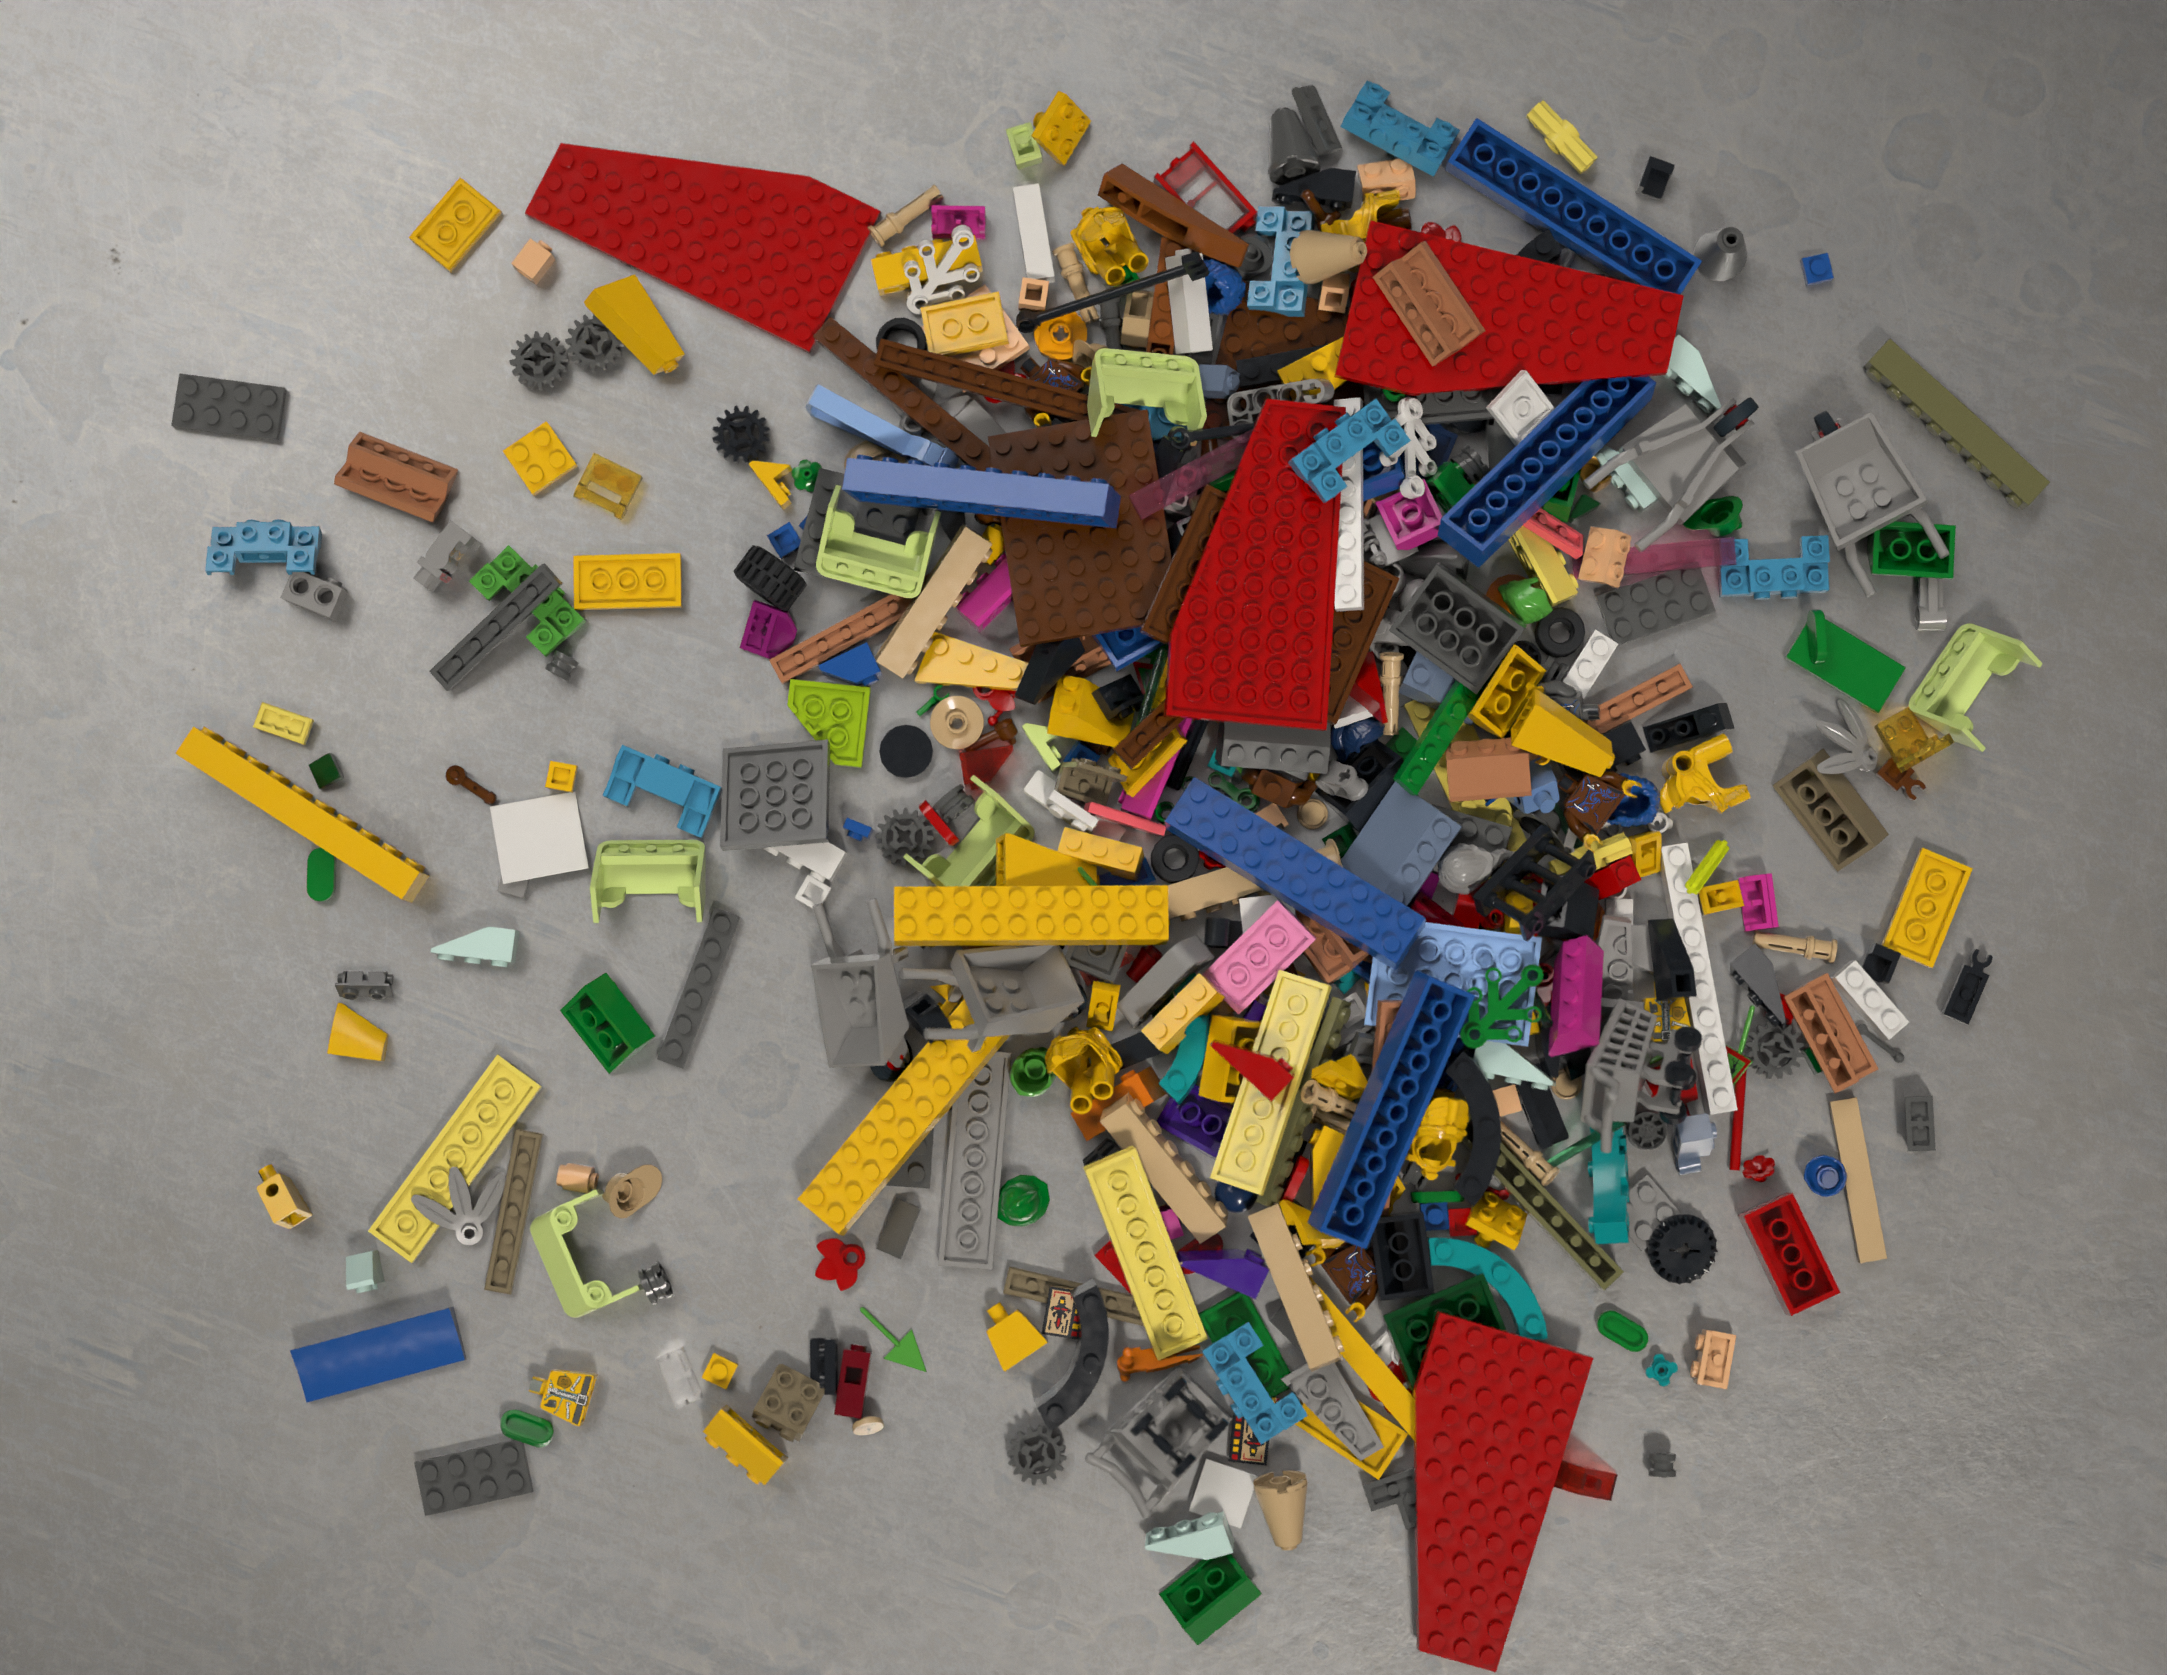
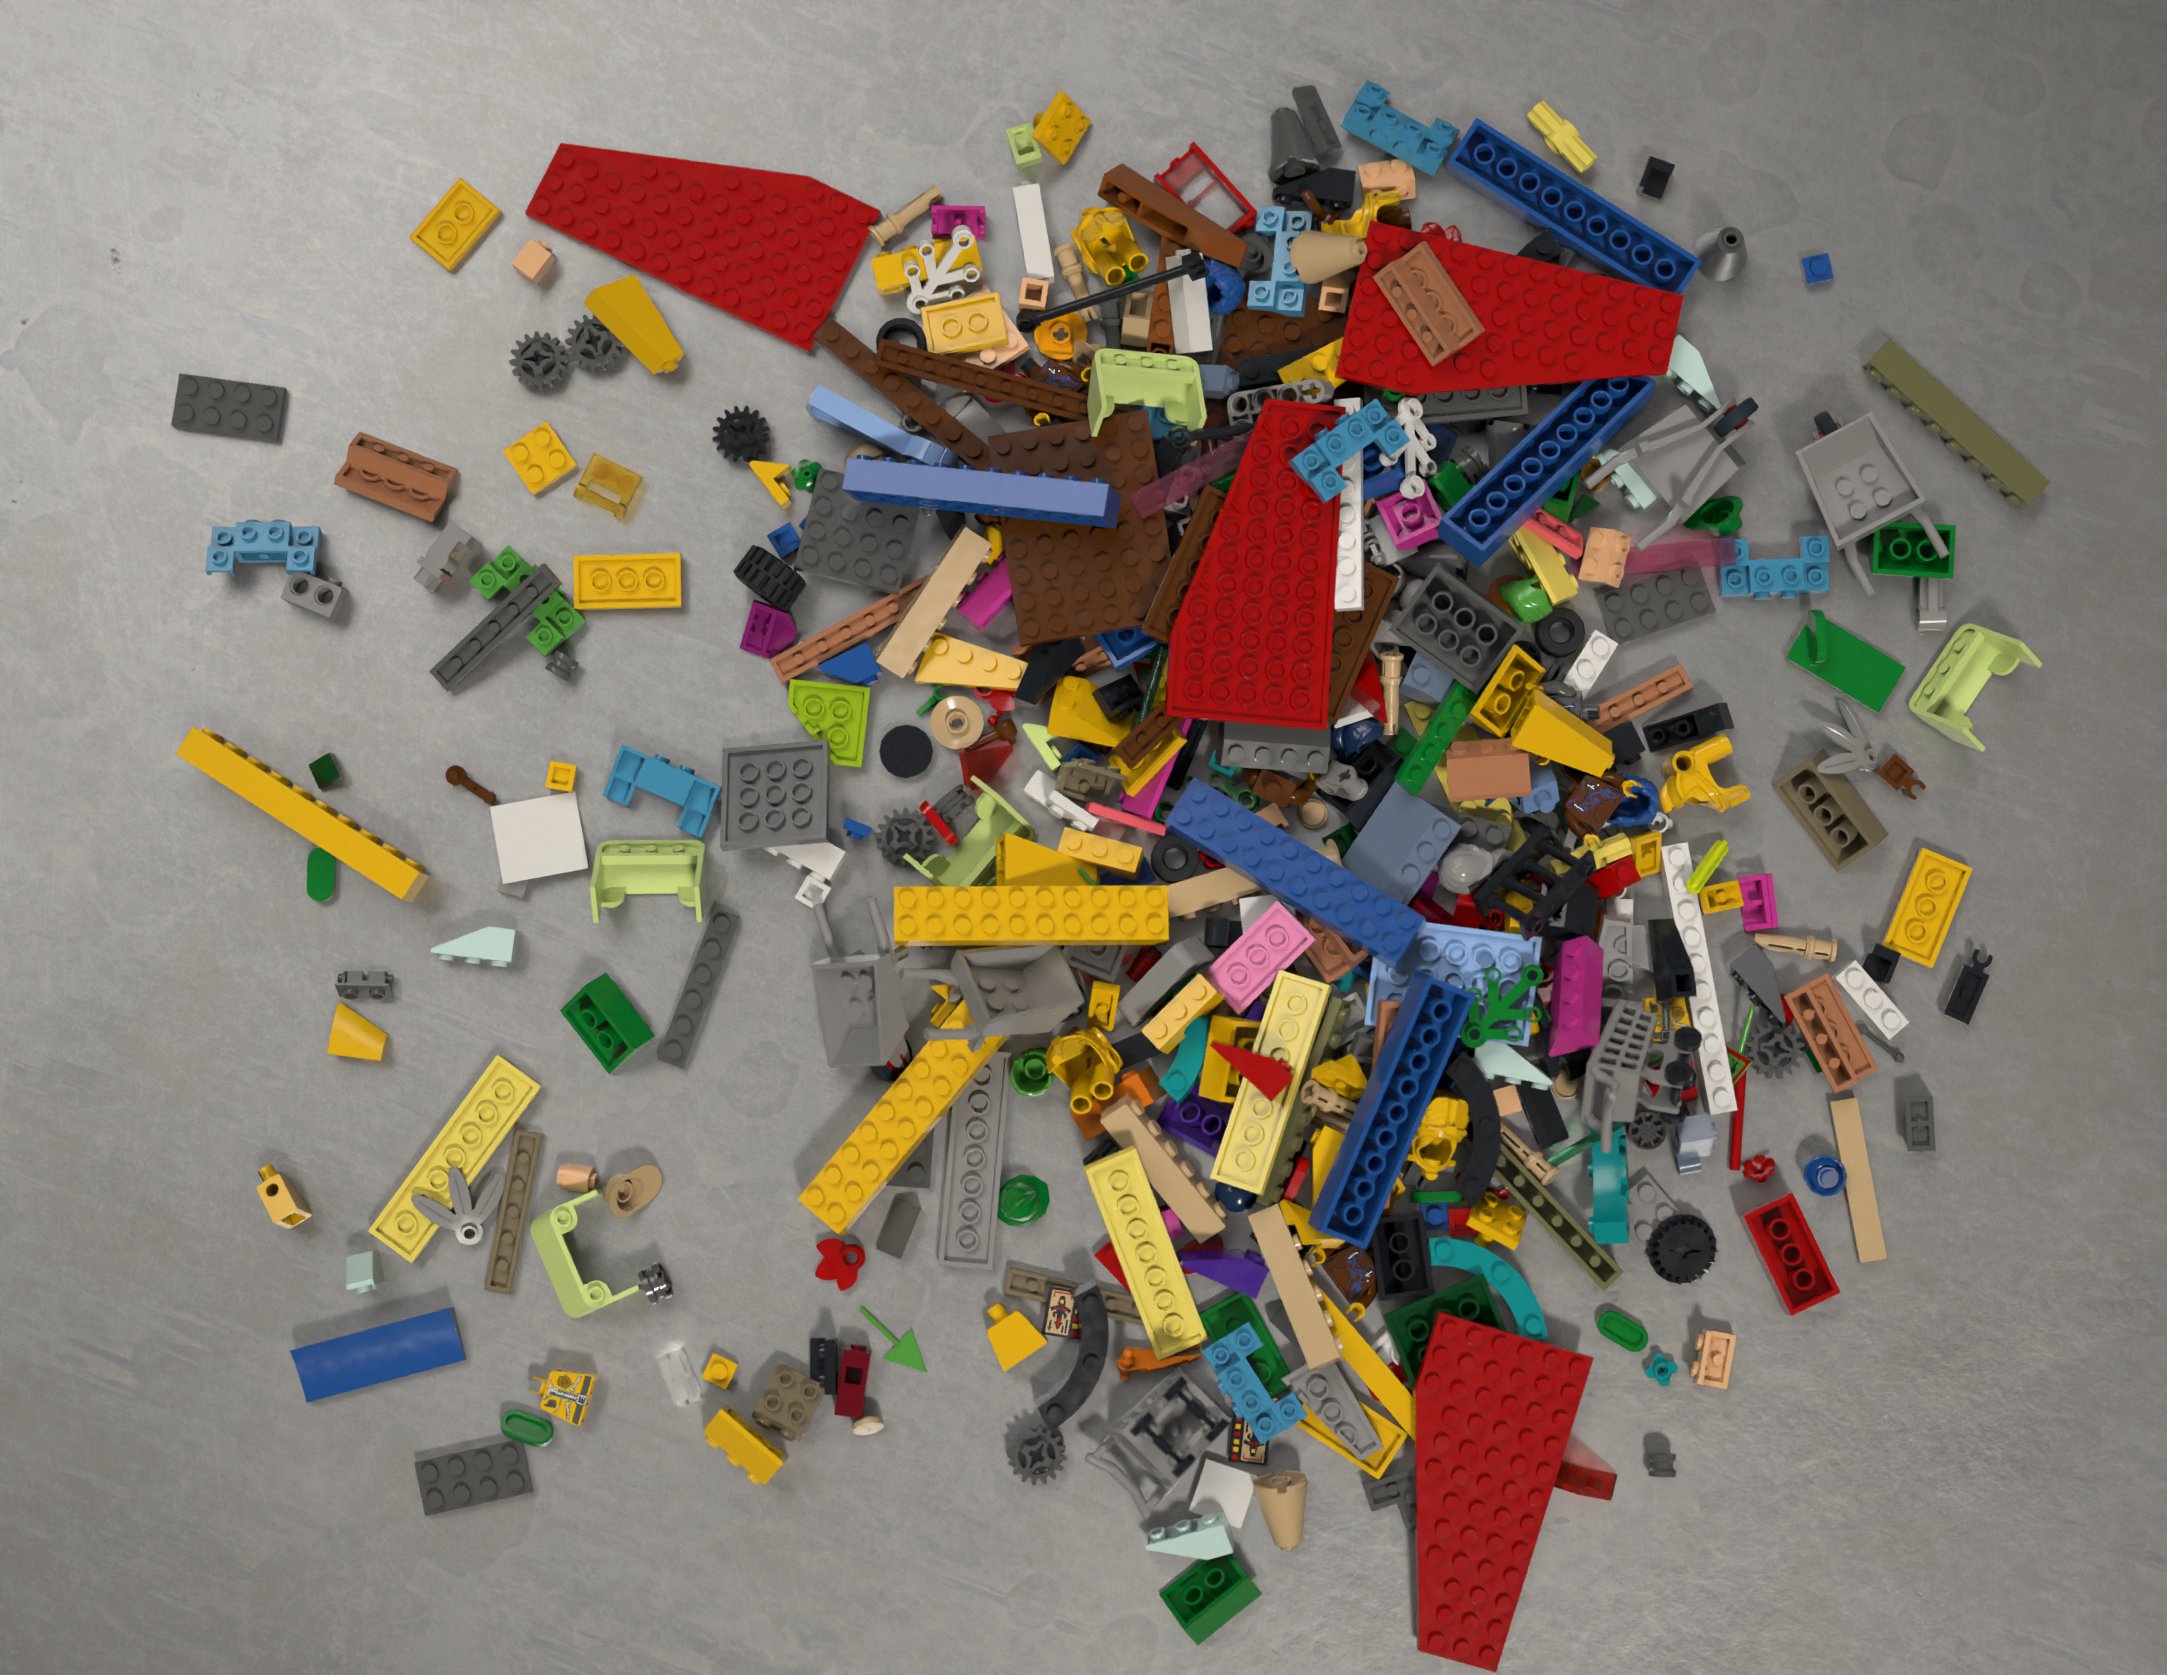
(283, 723): light yellow plate -> none
(872, 560): yellowish green windscreen -> none
(924, 1013): black slope -> none
(1520, 407): white tile -> none
(1908, 741): clear yellow bracket -> none

